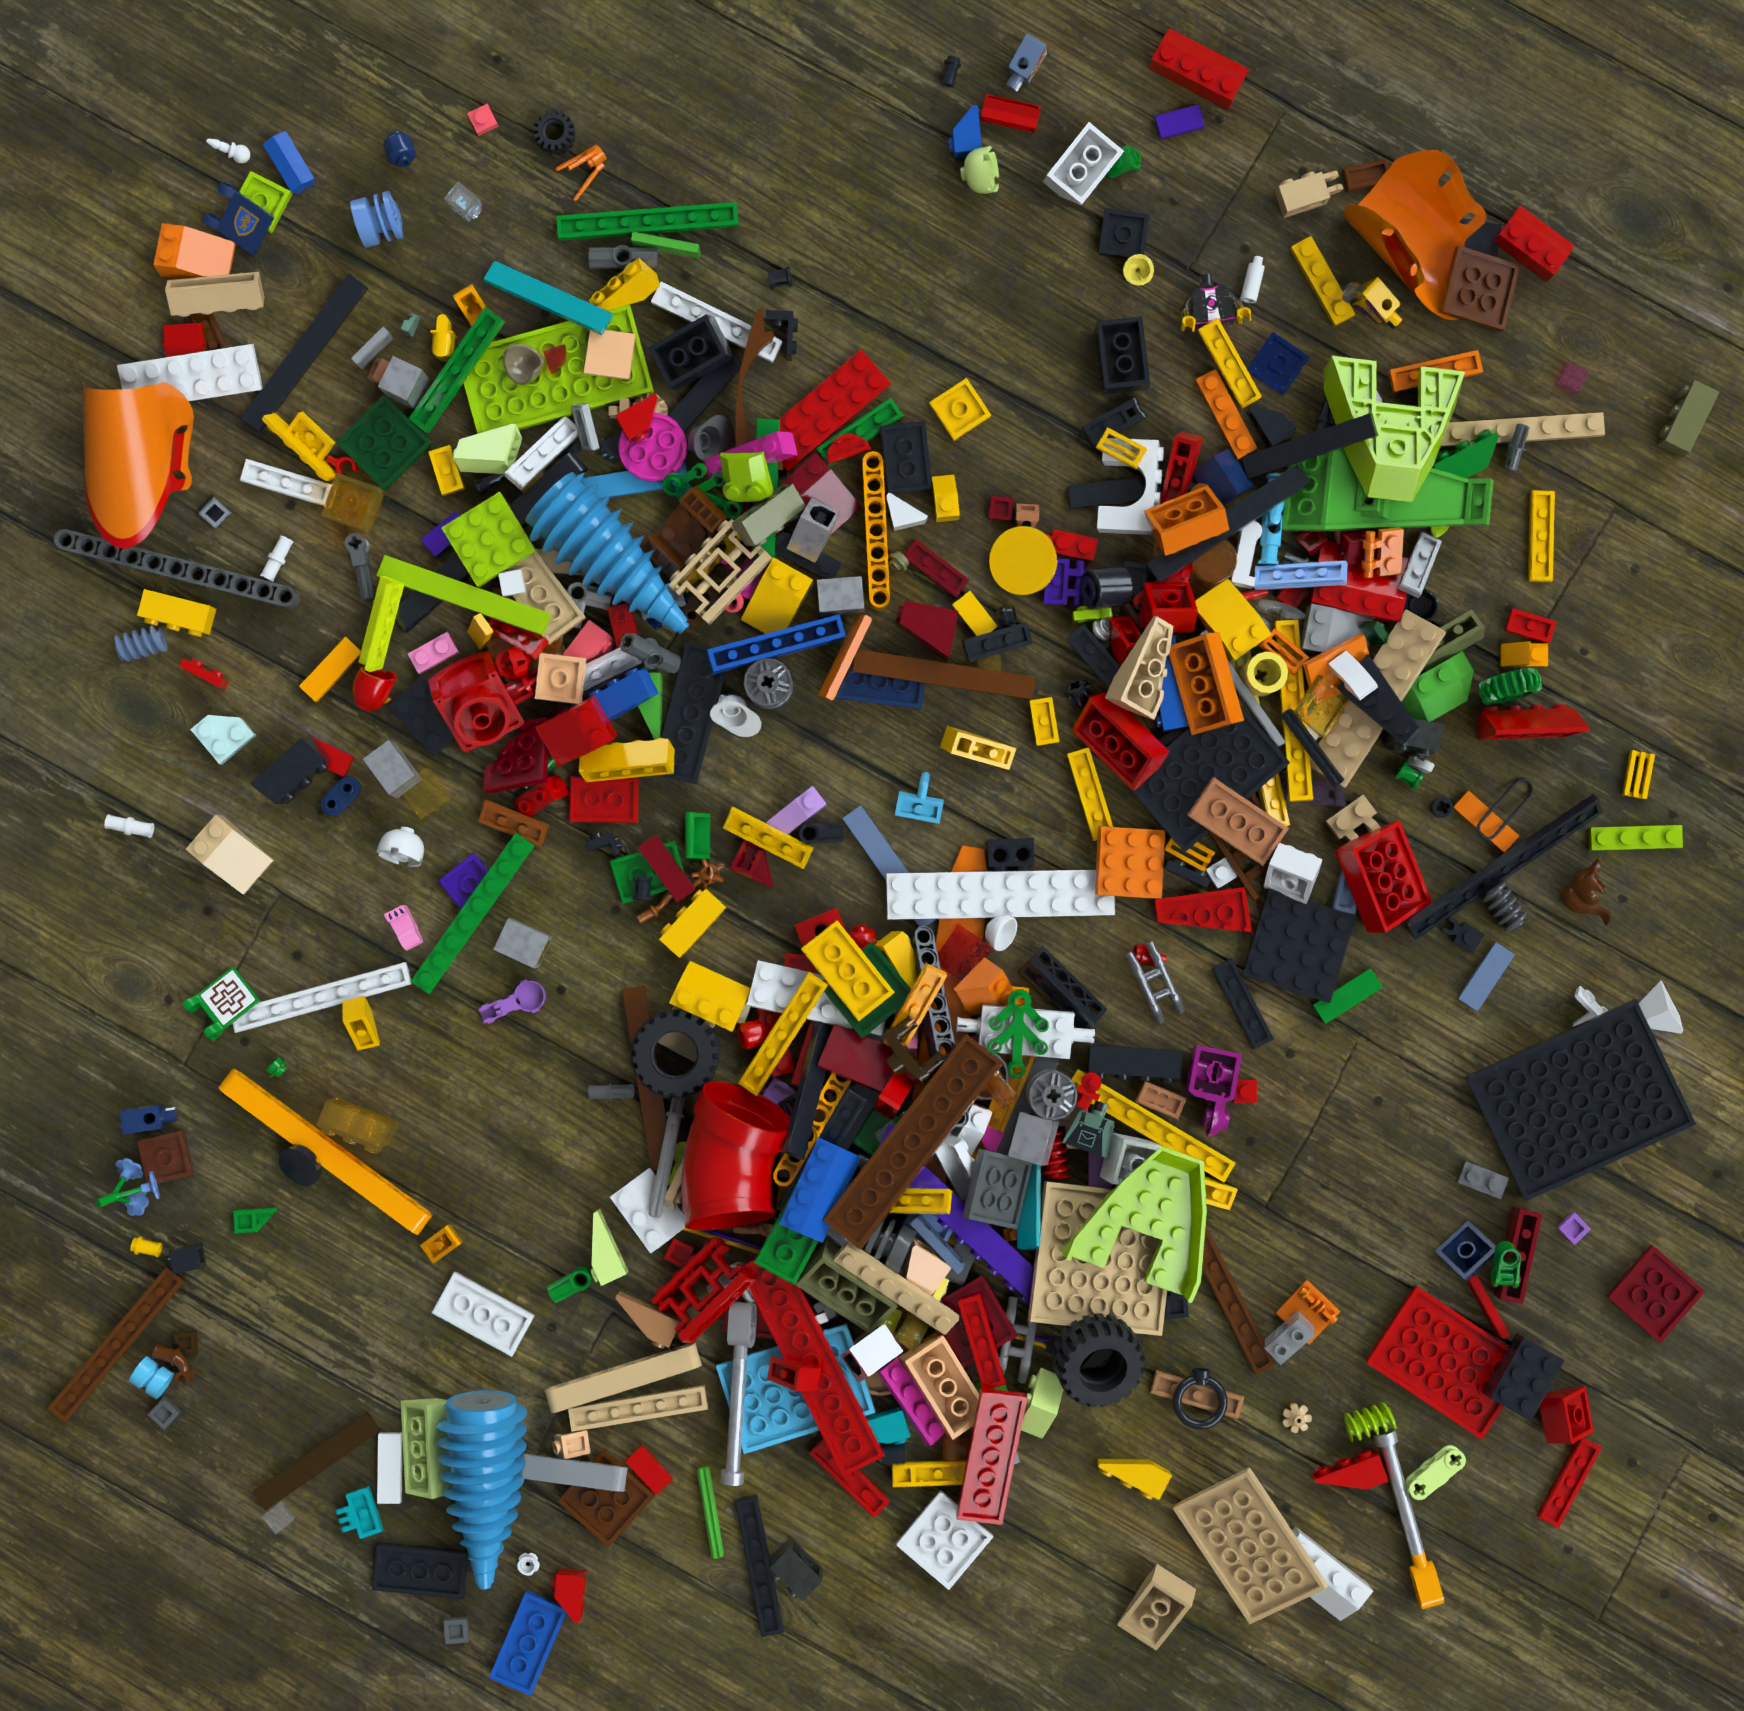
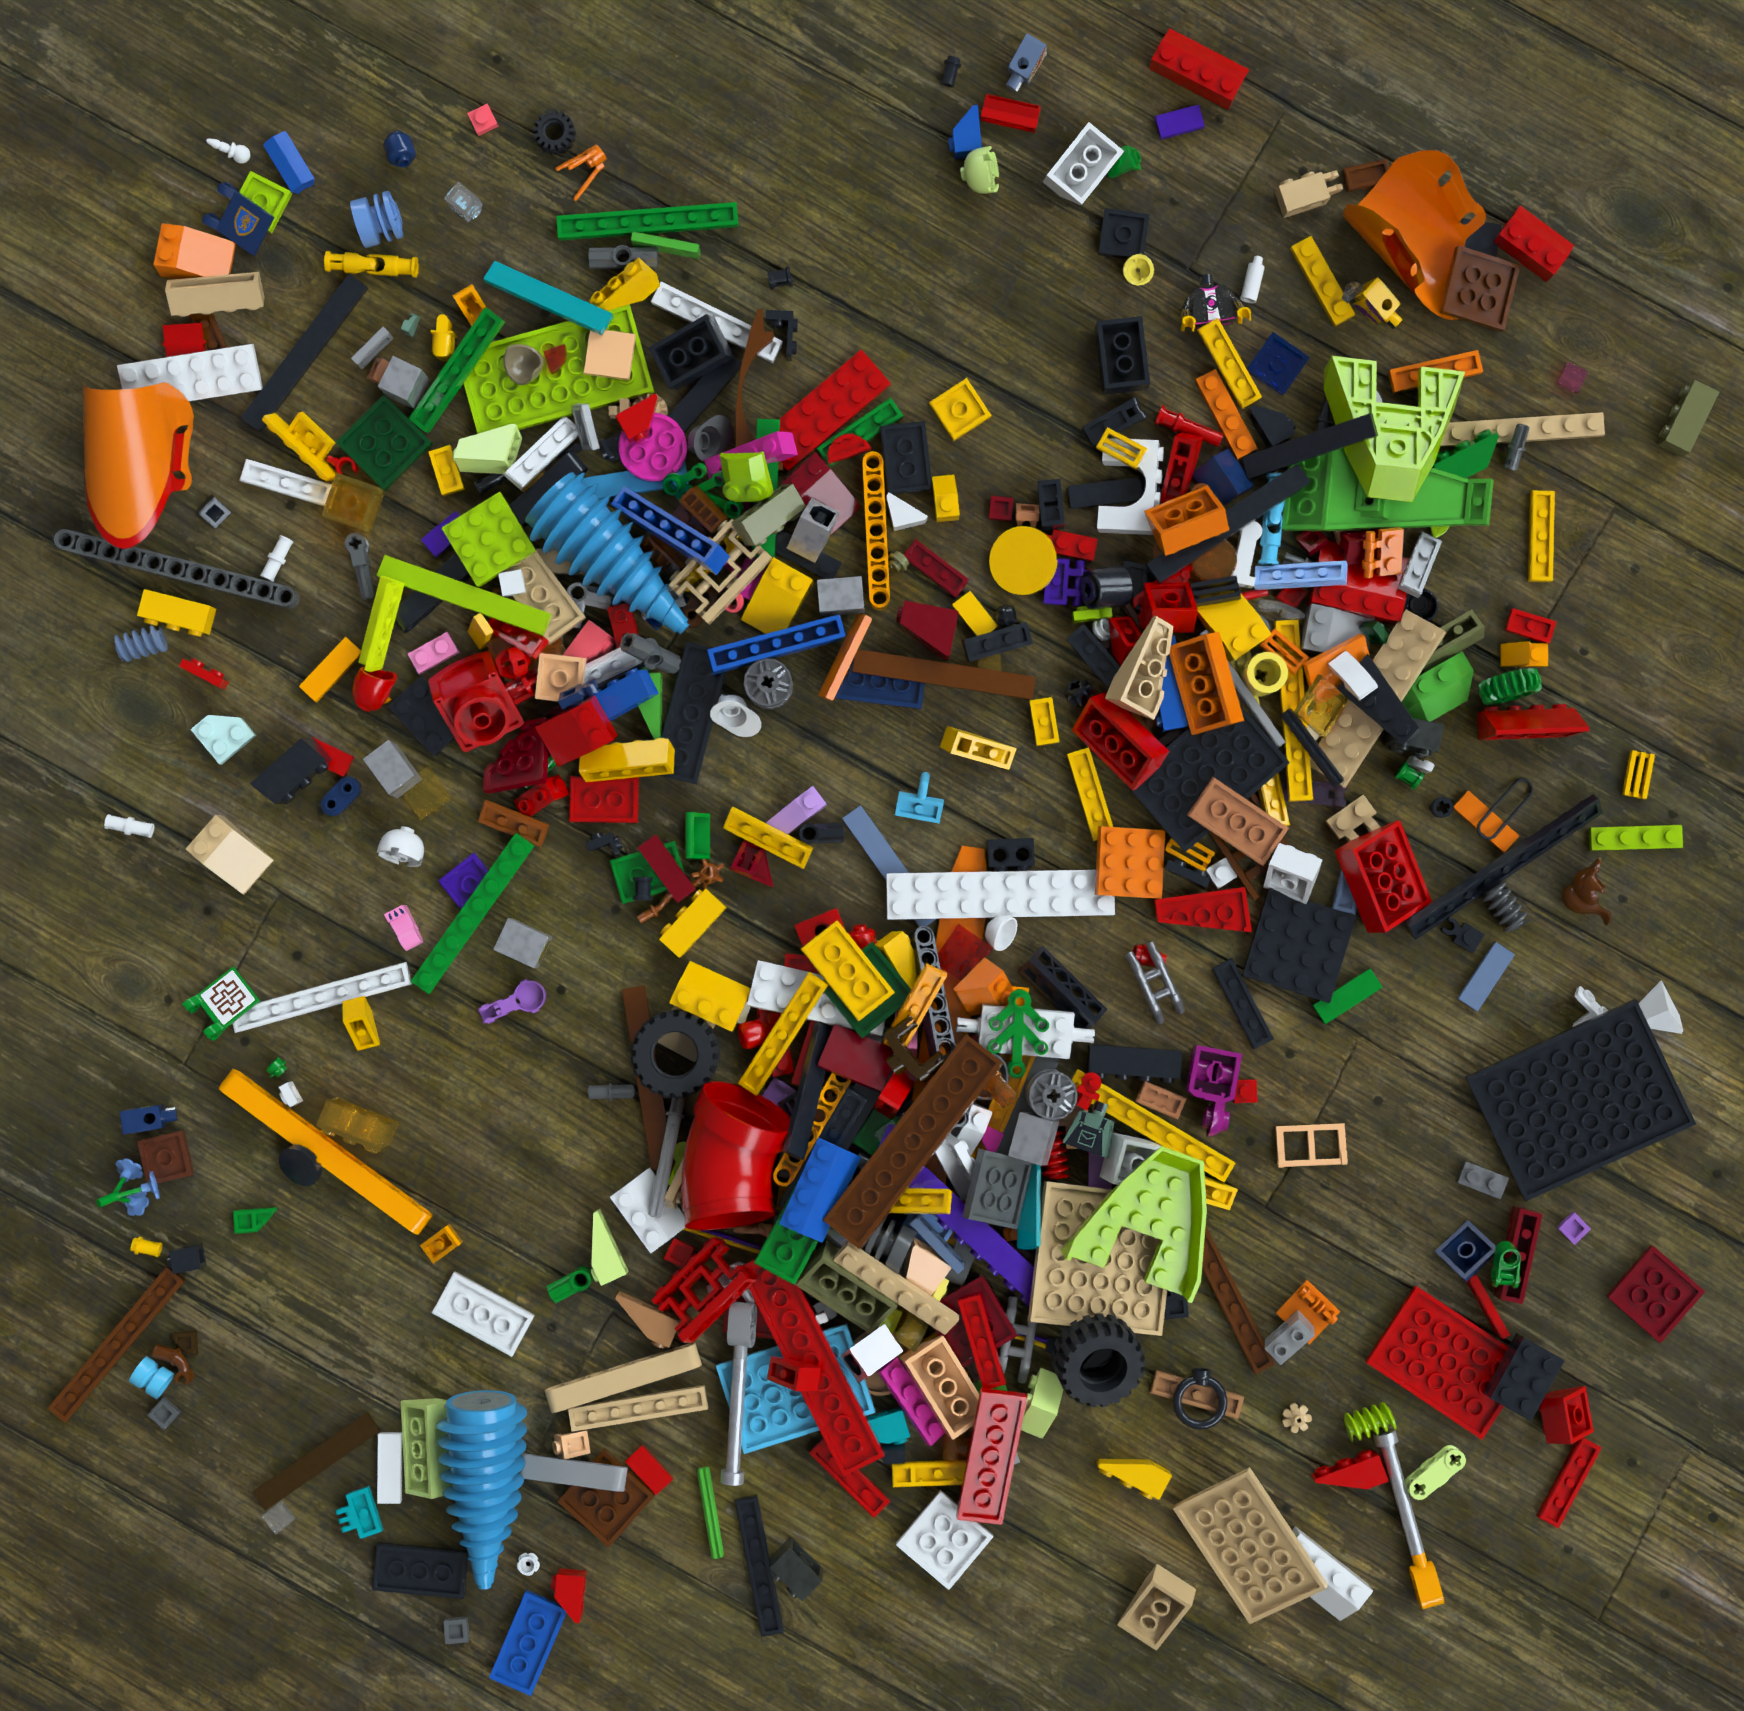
(290, 1094): none -> white plate
(356, 263): none -> yellow piece
(574, 695): none -> dark blue plate
(670, 530): none -> blue brick
(1050, 504): none -> black brick
(1178, 422): none -> red pin
(1216, 587): none -> black tile
(1311, 1146): none -> light nougat window

